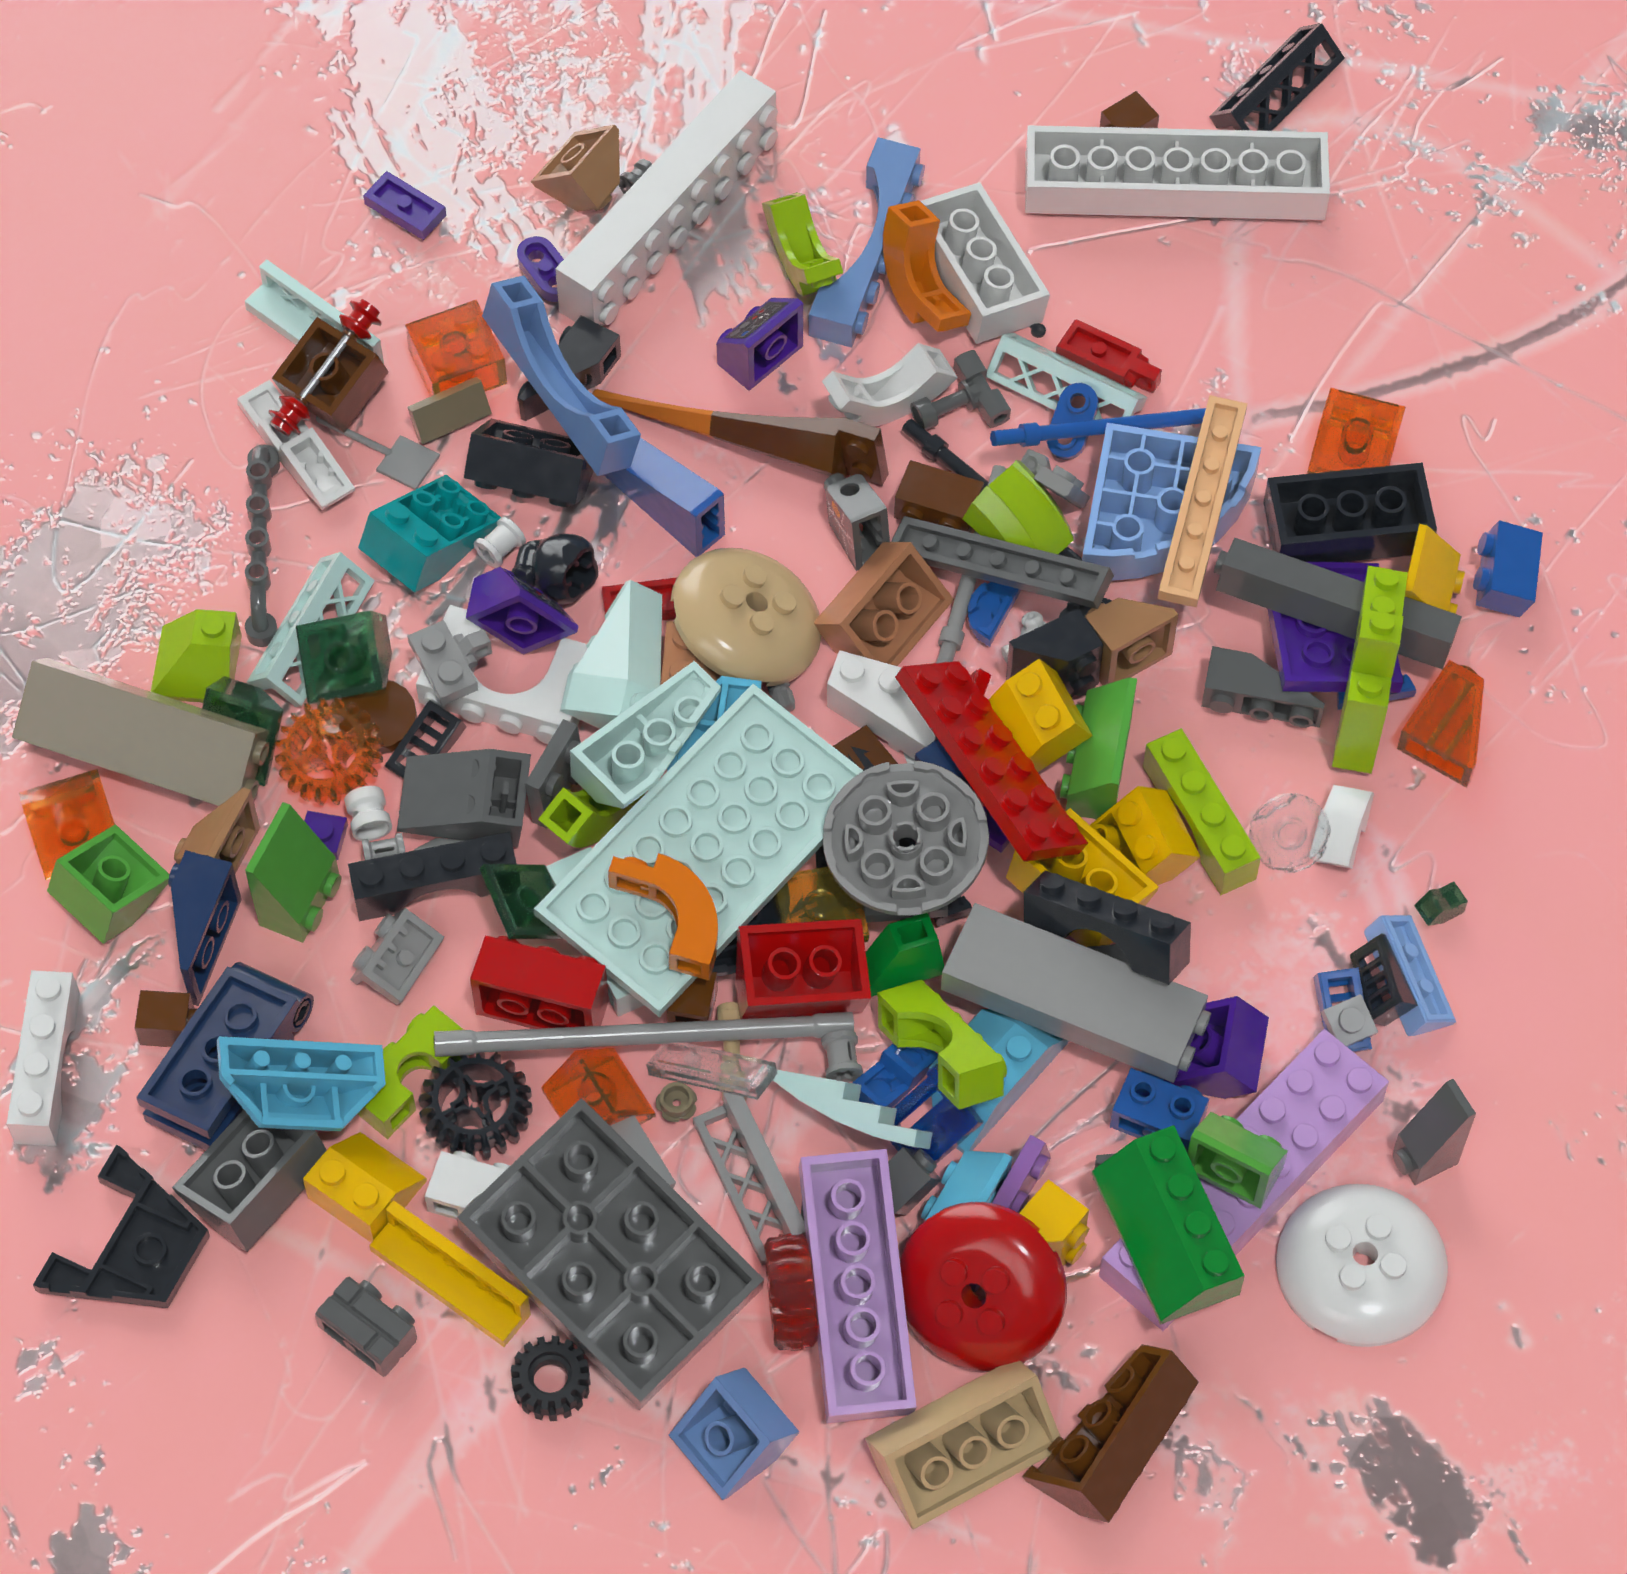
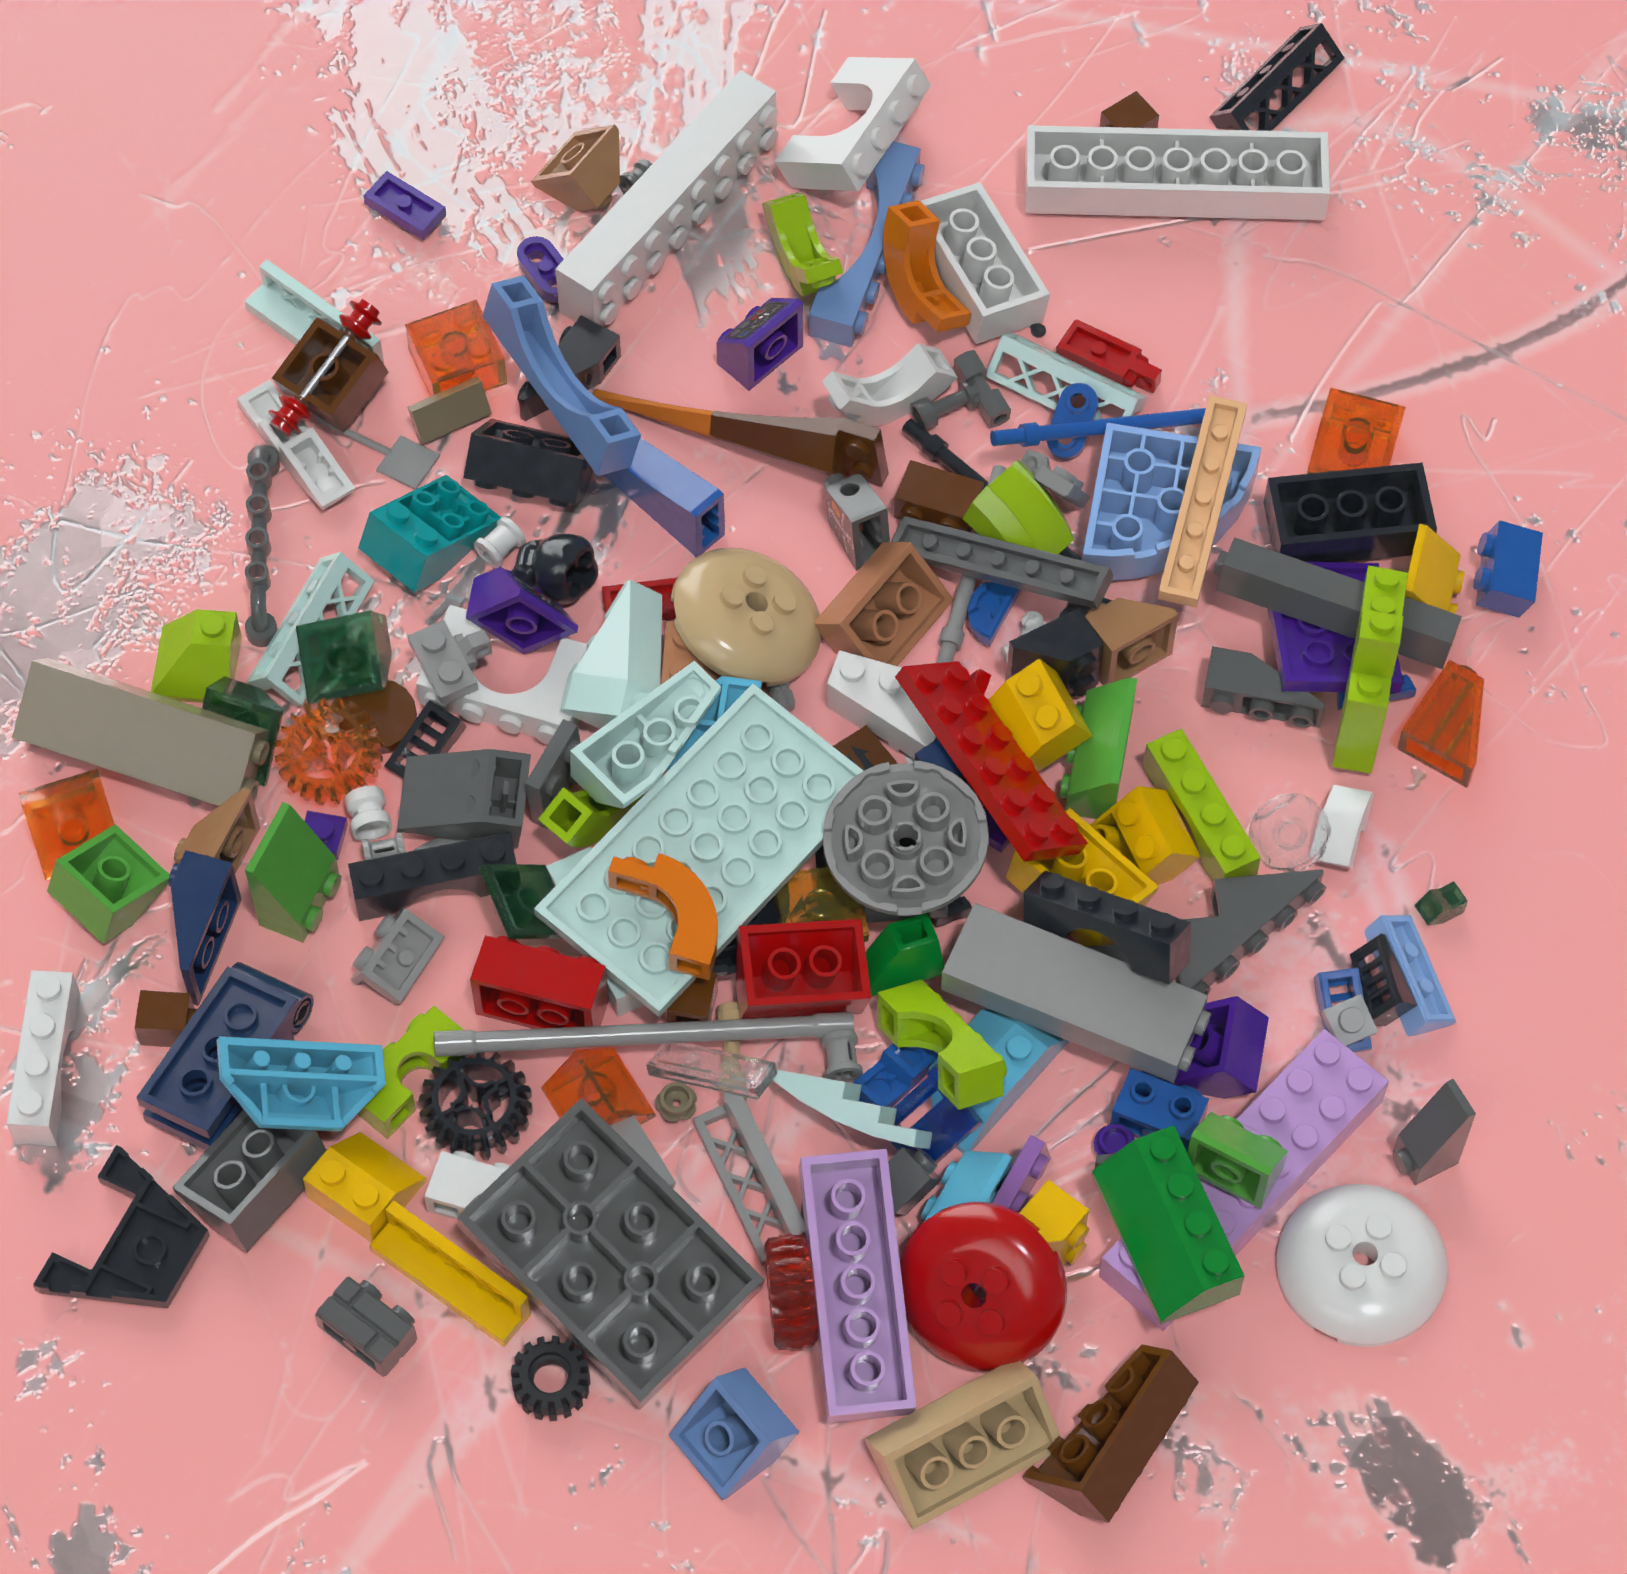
(844, 160): none -> white arch
(1112, 1139): none -> dark purple plate
(1244, 916): none -> dark grey slope

